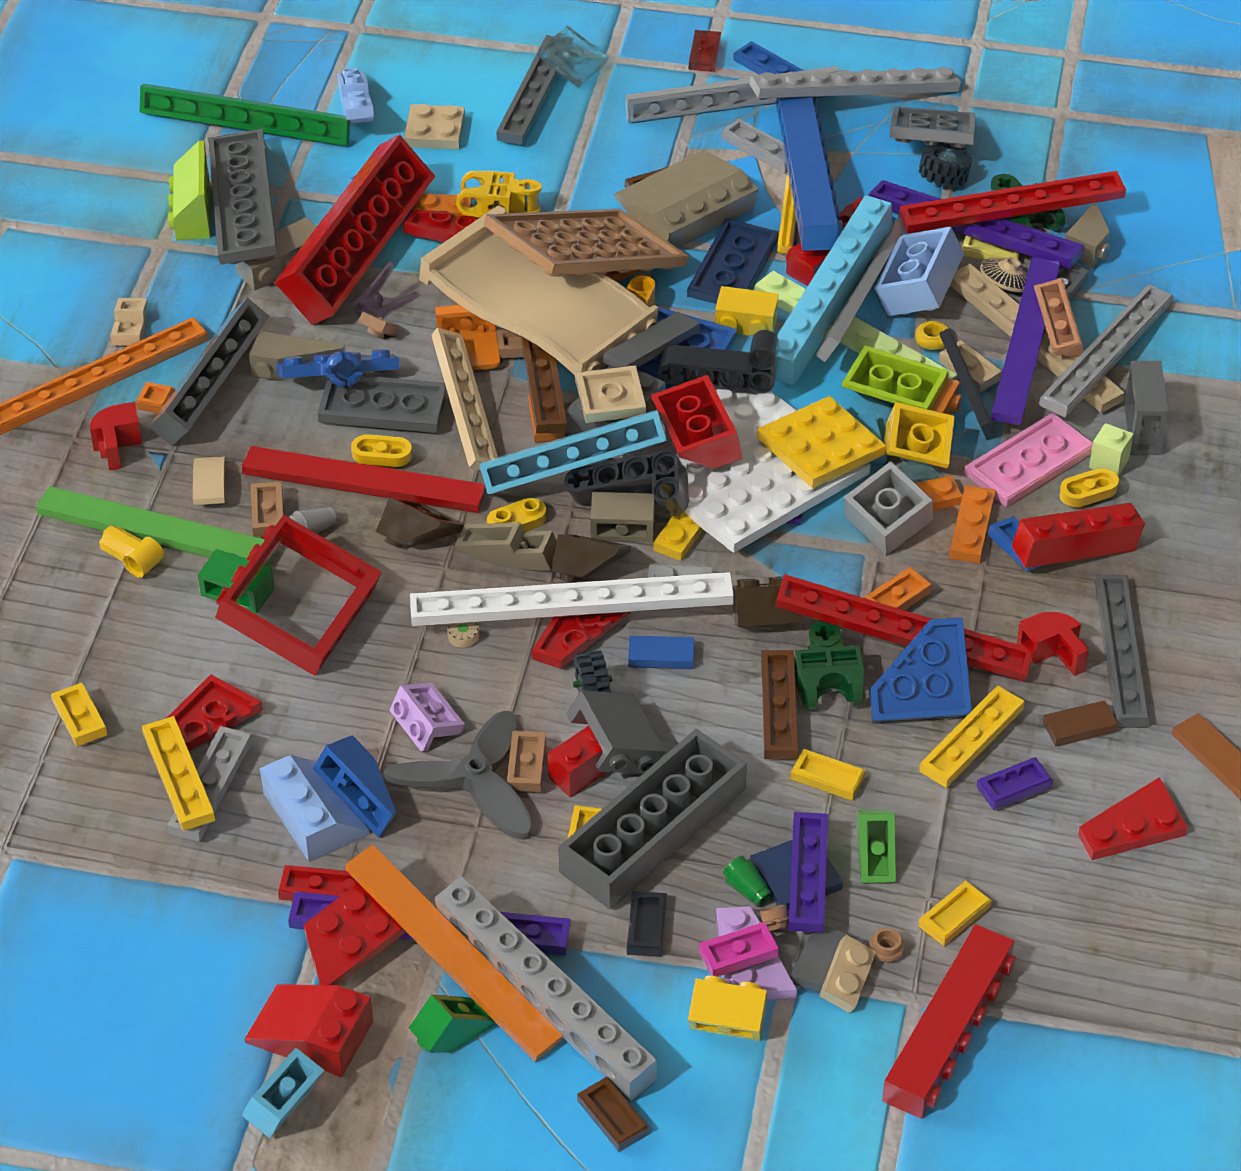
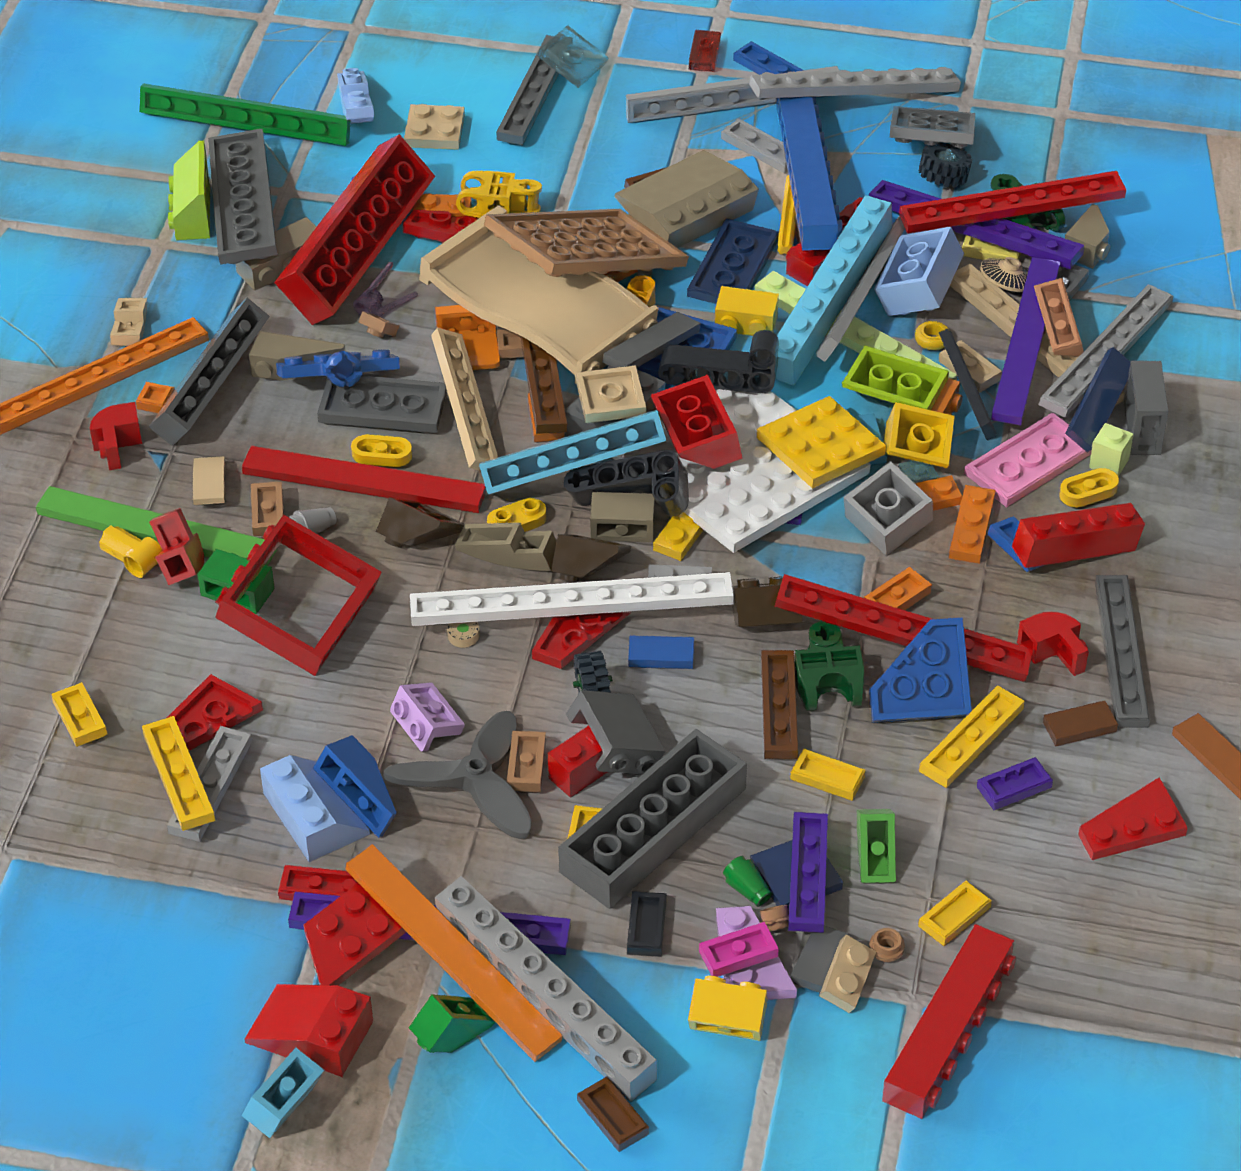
(181, 550): none -> red brick
(1099, 399): none -> dark blue tile

